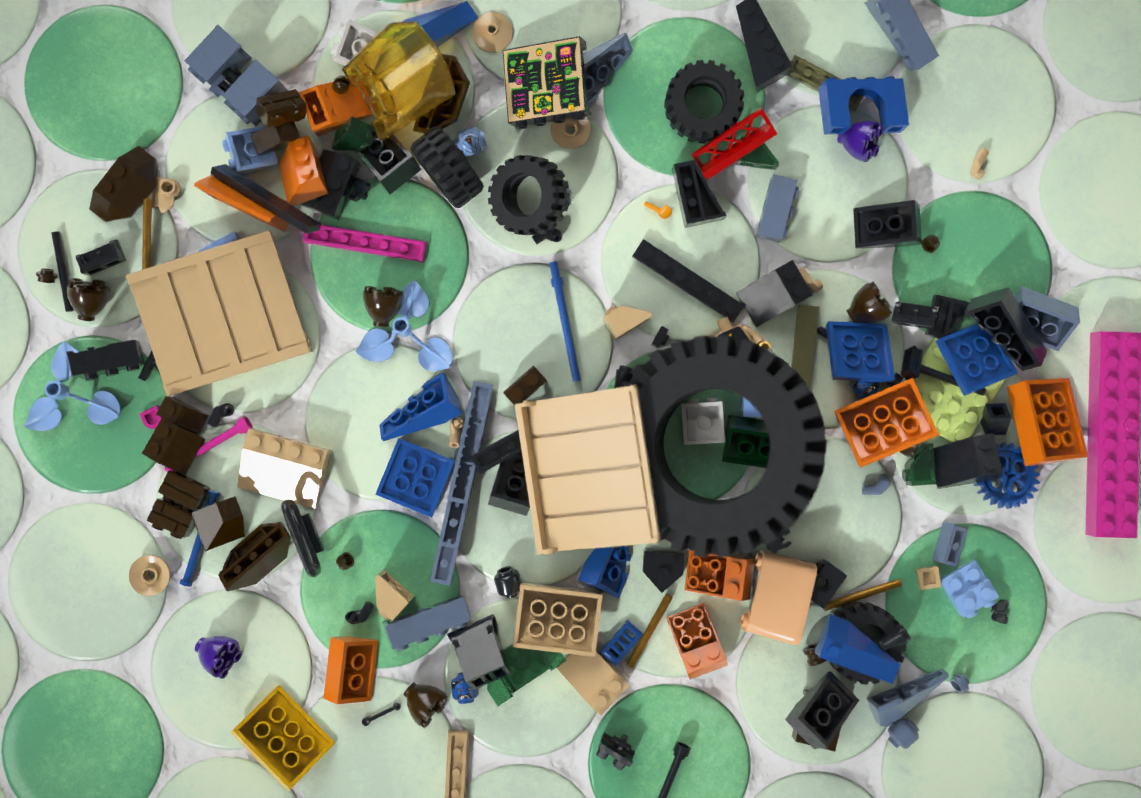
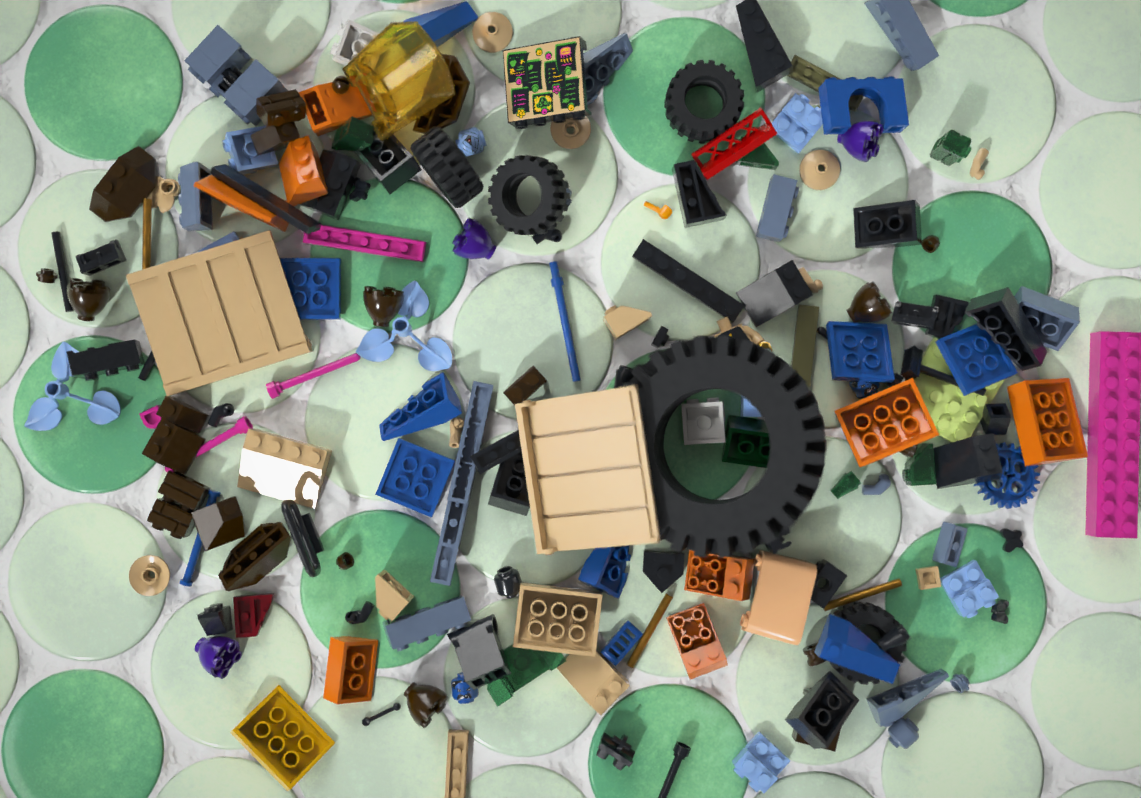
(194, 203): none -> sand blue slope
(216, 619): none -> black slope
(250, 613): none -> dark red wing
(275, 388): none -> dark pink piece
(315, 286): none -> blue plate
(473, 241): none -> dark purple piece
(760, 763): none -> light blue plate
(797, 122): none -> light blue plate
(812, 176): none -> tan dish
(845, 485): none -> clear green cone
(951, 148): none -> clear green brick
(1012, 539): none -> black piece

